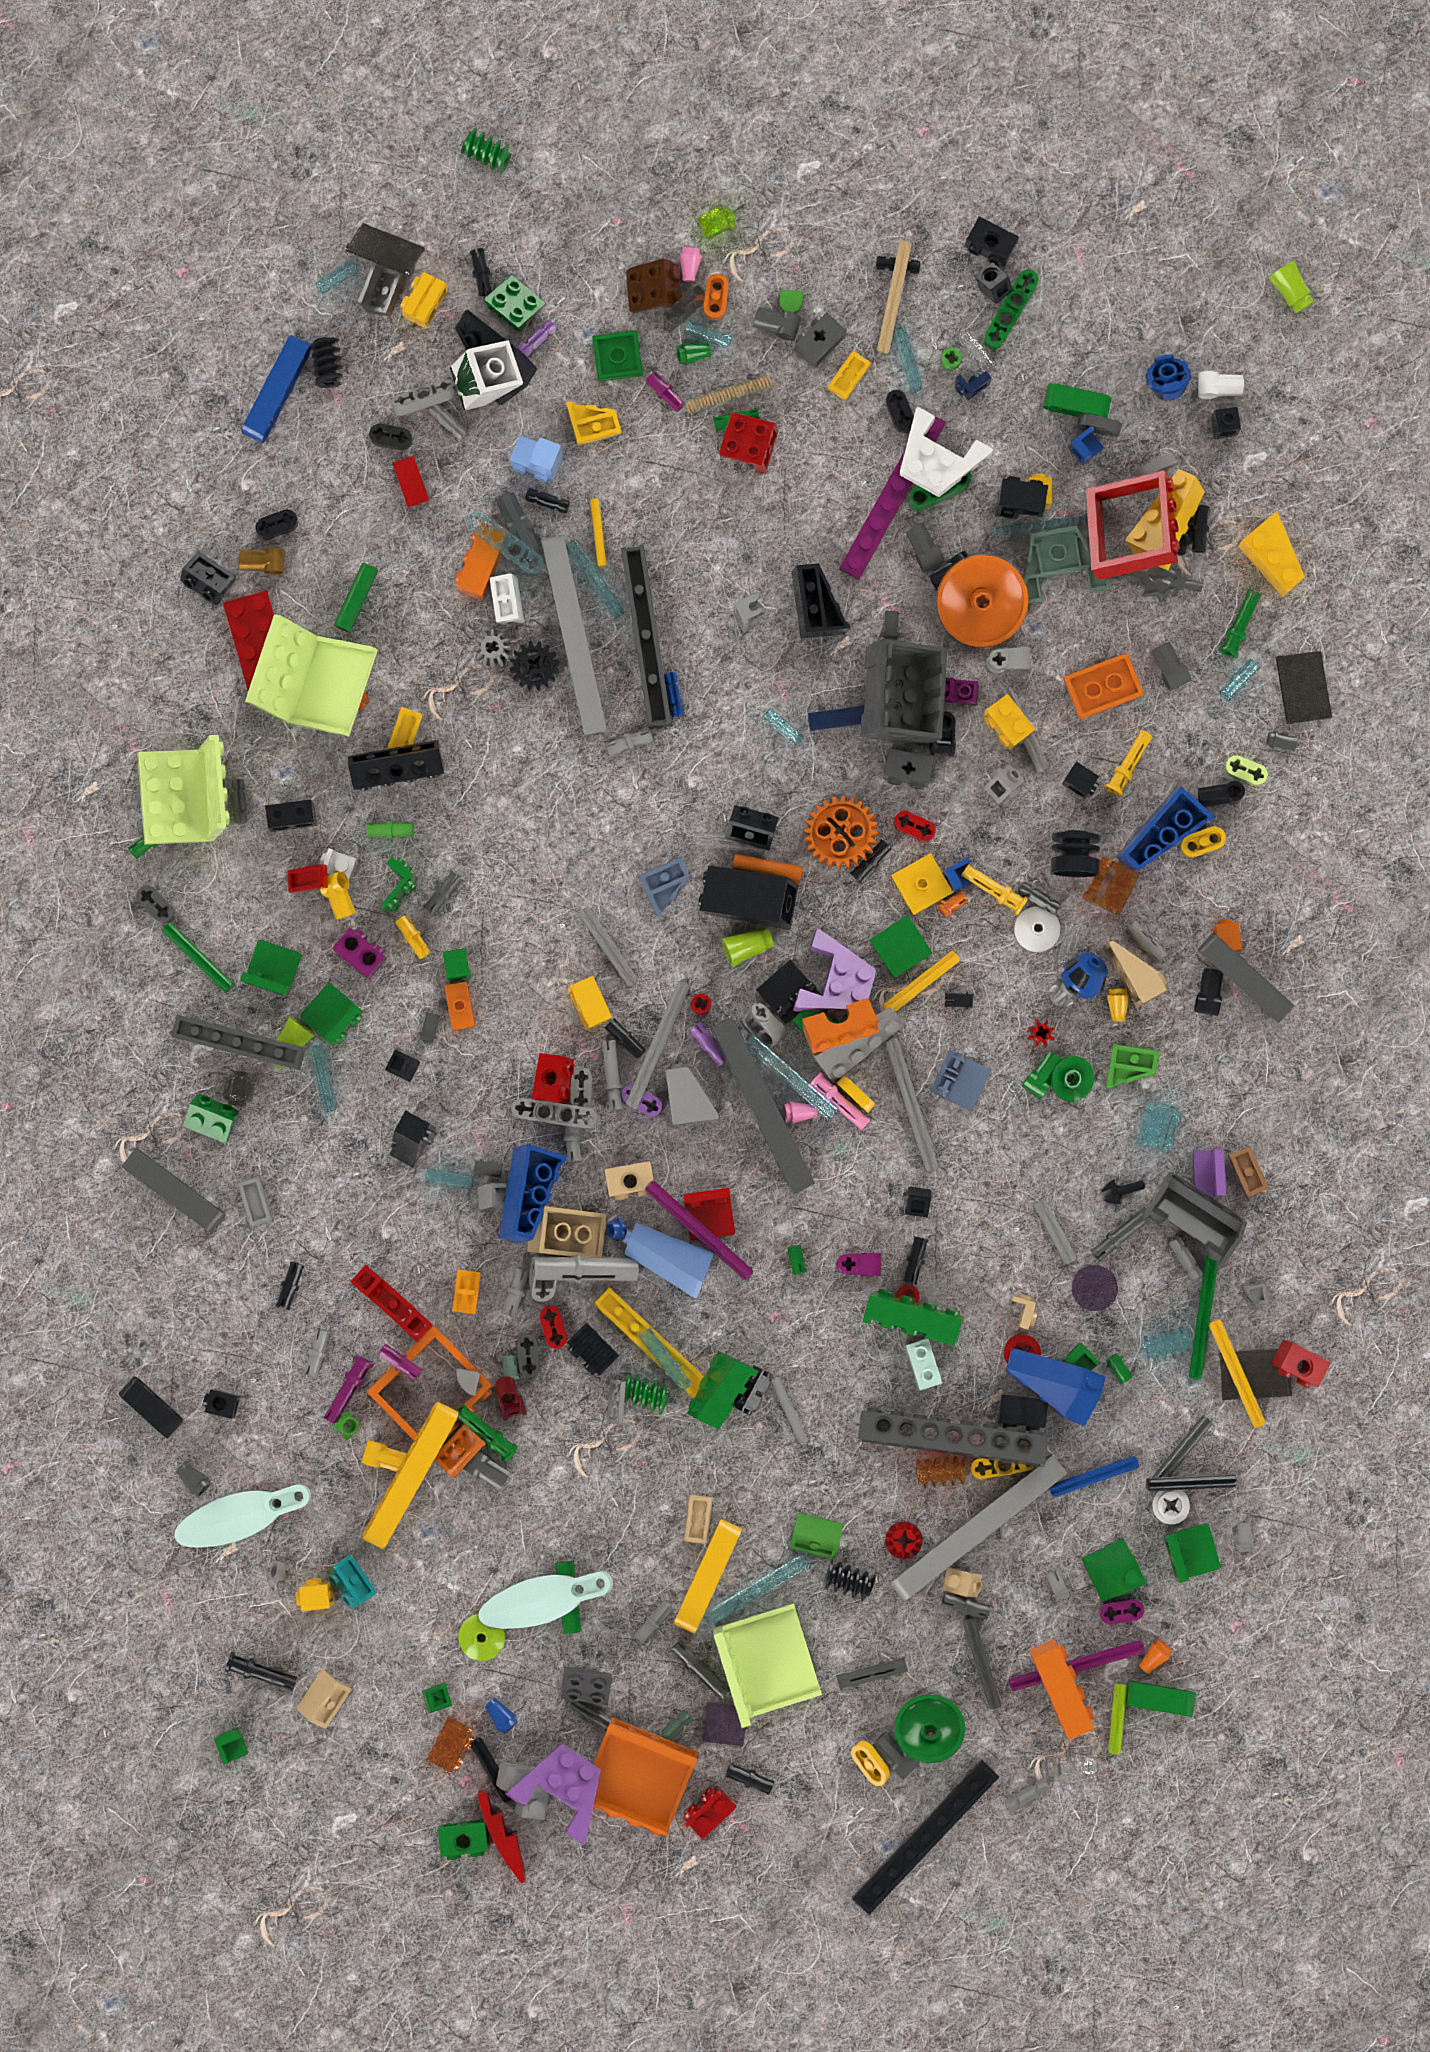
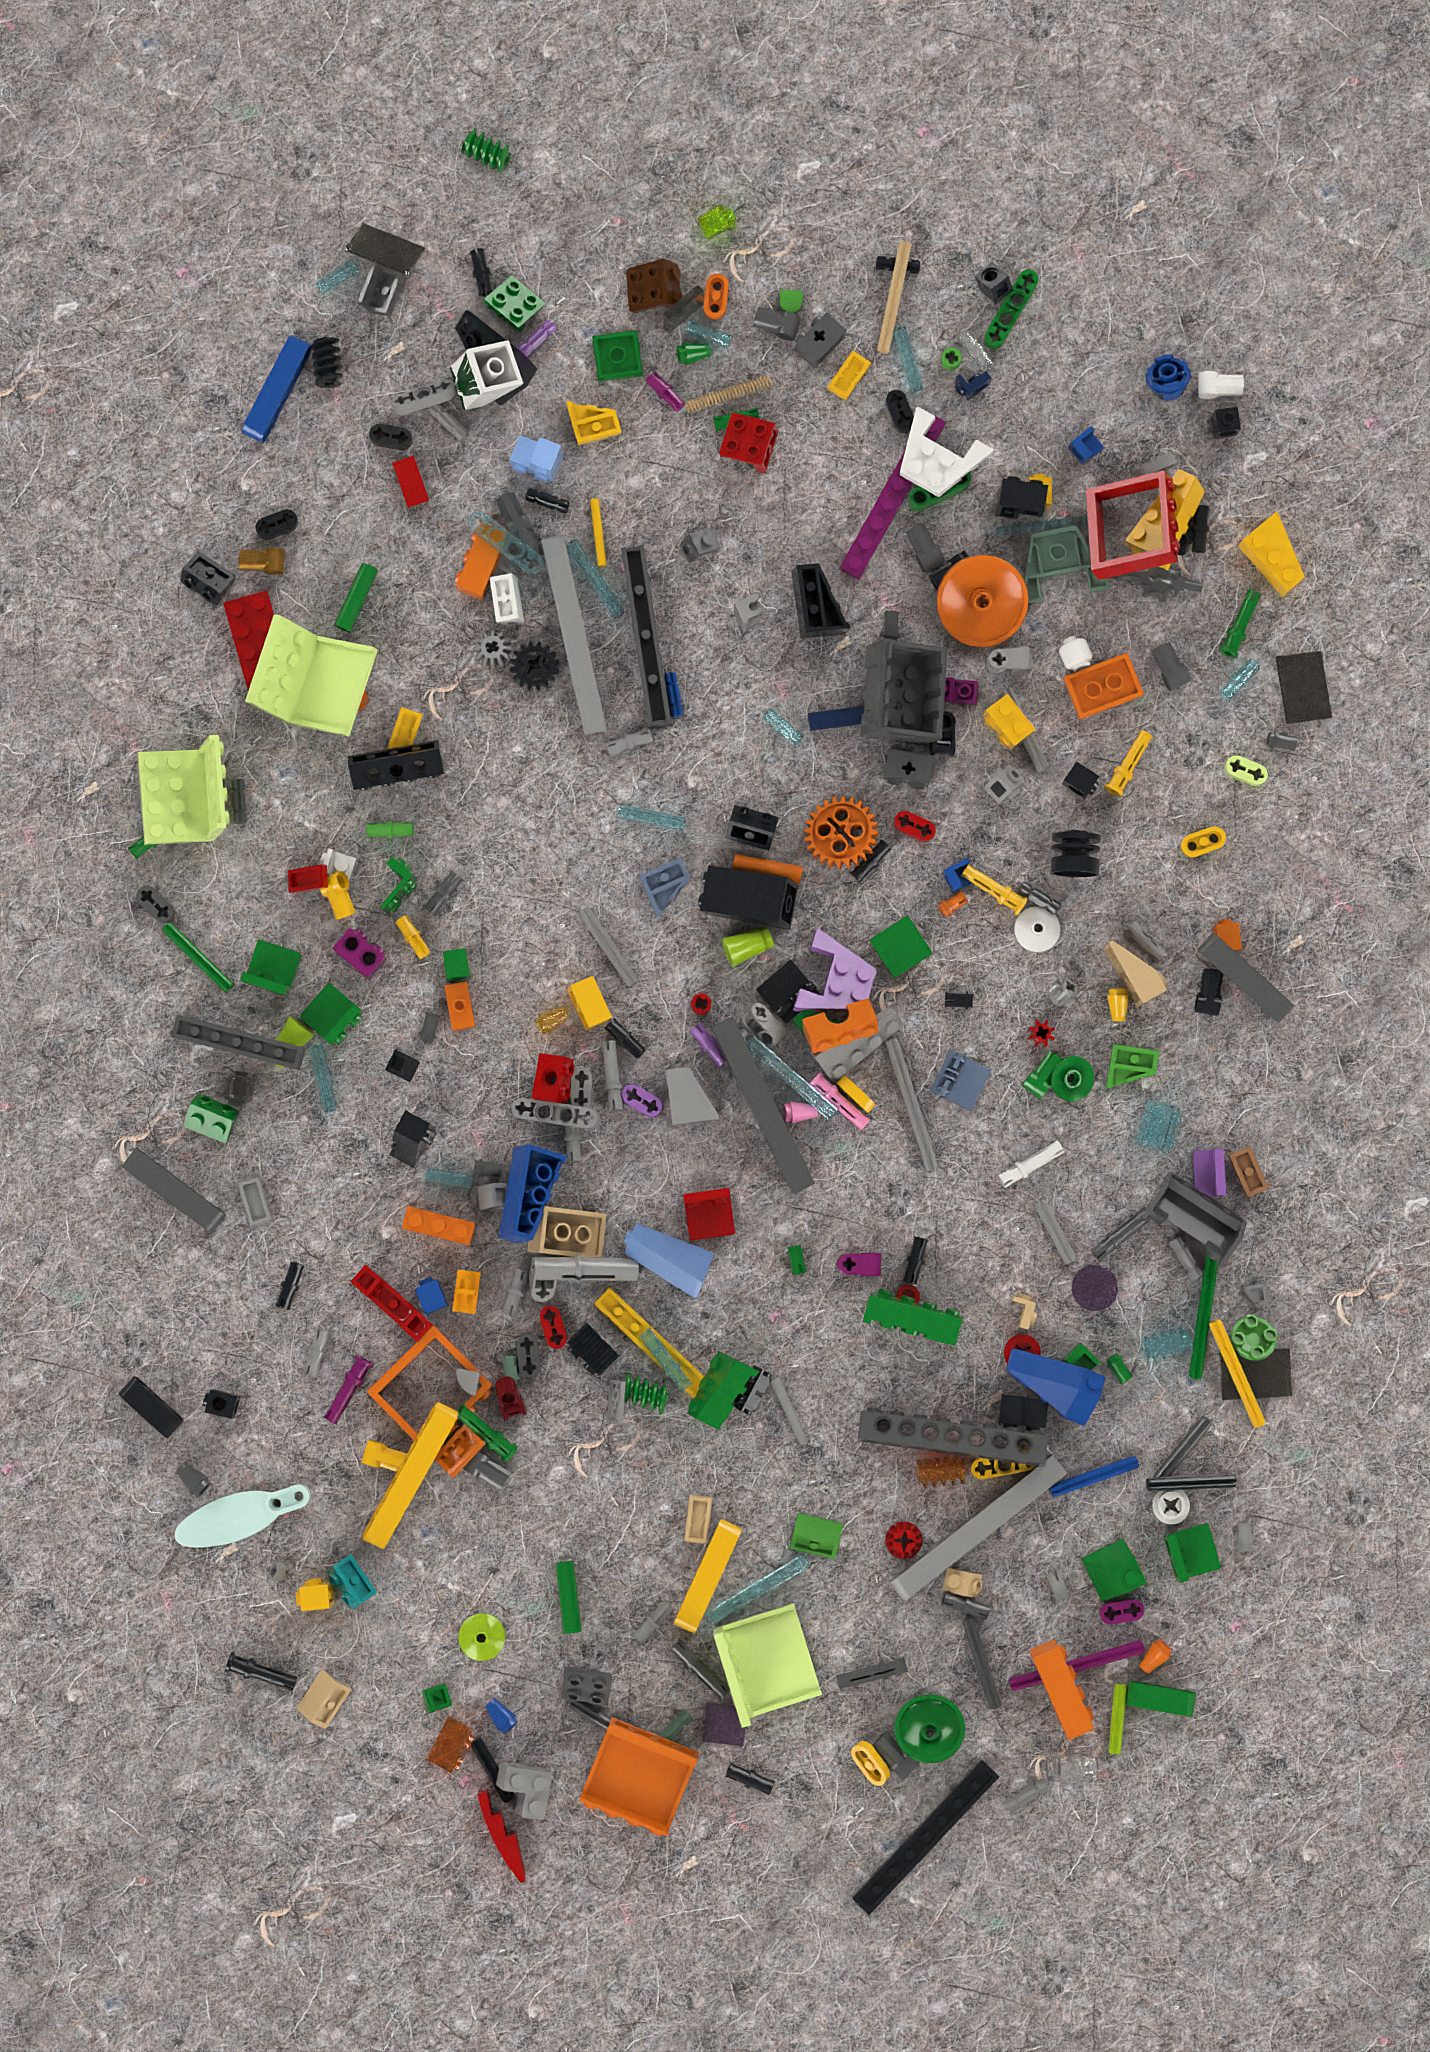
(231, 1745): green panel -> none
(291, 815): black brick -> none
(352, 1427): bright green plate -> none
(400, 1362): magenta axle -> none
(424, 299): yellow brick -> none
(431, 1295): none -> blue brick
(439, 1225): none -> orange brick
(475, 1830): green brick -> none
(541, 1600): light aqua plant -> none
(551, 1020): none -> clear yellow cone
(567, 1779): medium lavender wing -> none
(616, 1176): tan brick -> none
(617, 1229): blue plate -> none
(651, 817): none -> clear light blue axle
(657, 1045): light grey axle -> none
(689, 263): bright pink cone -> none
(698, 1230): magenta axle -> none
(699, 544): none -> flat silver bracket
(708, 1812): red bracket -> none
(849, 1580): black piece -> none
(918, 1202): black slope -> none
(921, 884): yellow plate -> none
(922, 981): yellow axle -> none
(923, 1364): light aqua brick -> none
(986, 230): black brick -> none
(1035, 1161): none -> white pin
(1075, 401): green beam -> none
(1075, 653): none -> white head
(1085, 974): blue cone -> none
(1101, 424): dark grey beam -> none
(1117, 890): clear orange plate -> none
(1122, 1190): black bar -> none
(1166, 827): blue wedge -> none
(1218, 794): black piece -> none
(1253, 1338): none -> bright green dish
(1292, 287): lime plant -> none
(1312, 1368): red brick -> none

